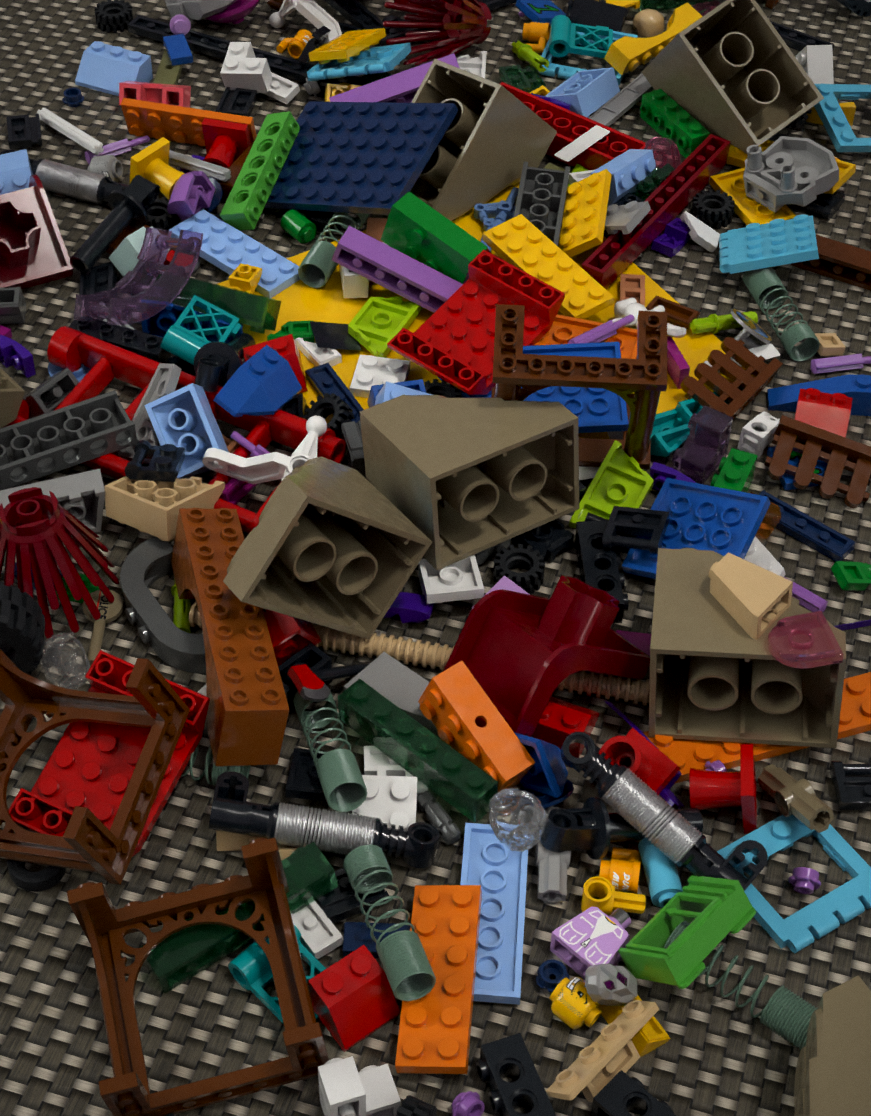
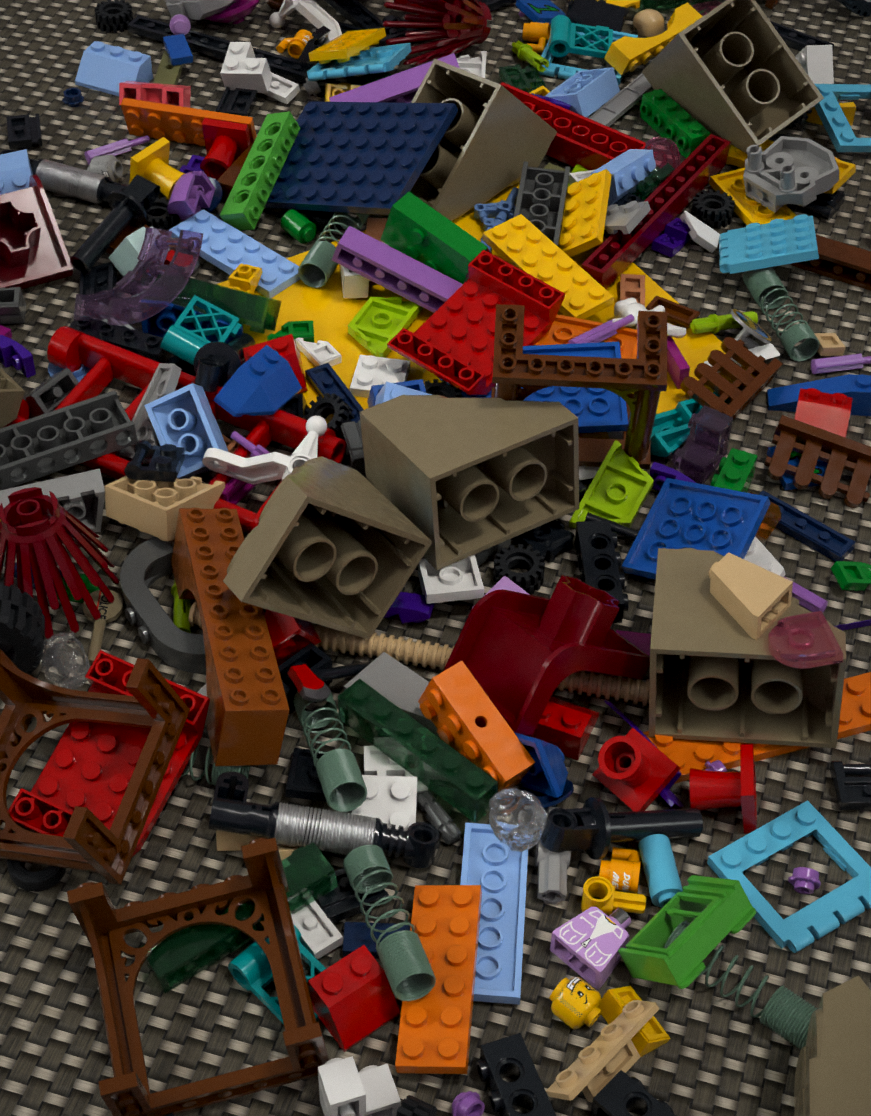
(70, 131): white axle -> none
(194, 164): light grey axle -> none
(333, 336): black sticker -> none
(551, 968): dark blue plate -> none
(582, 143): white sticker -> none
(610, 984): light grey rock -> none
(636, 523): black plate -> none
(658, 822): piece -> none
(757, 433): white leg -> none
(796, 798): dark tan piece -> none

